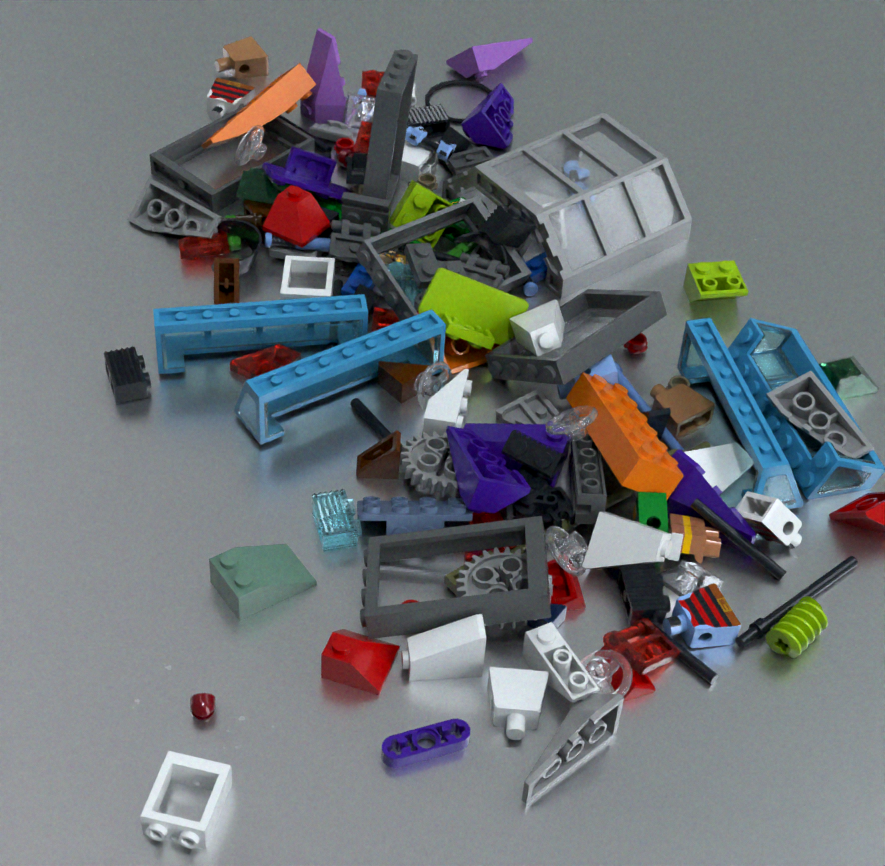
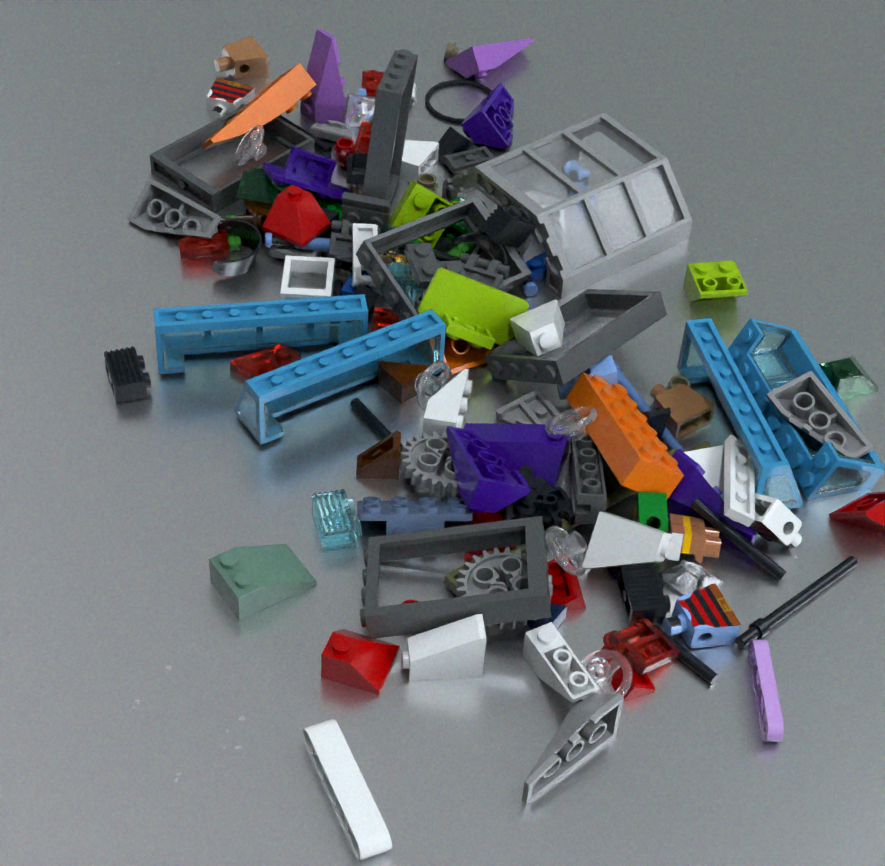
(195, 773): white window -> none
(202, 705): dark red hinge -> none
(226, 280): reddish brown slope -> none
(347, 789): none -> white beam
(360, 233): none -> white plate
(418, 136): light blue piece -> none
(419, 754): dark purple beam -> none
(431, 118): black brick -> none
(451, 51): none -> dark tan plate
(516, 699): white torso -> none
(533, 454): black brick -> none
(637, 344): red plate -> none
(738, 482): none -> white plate
(765, 691): none -> lavender beam
(797, 628): lime piece -> none

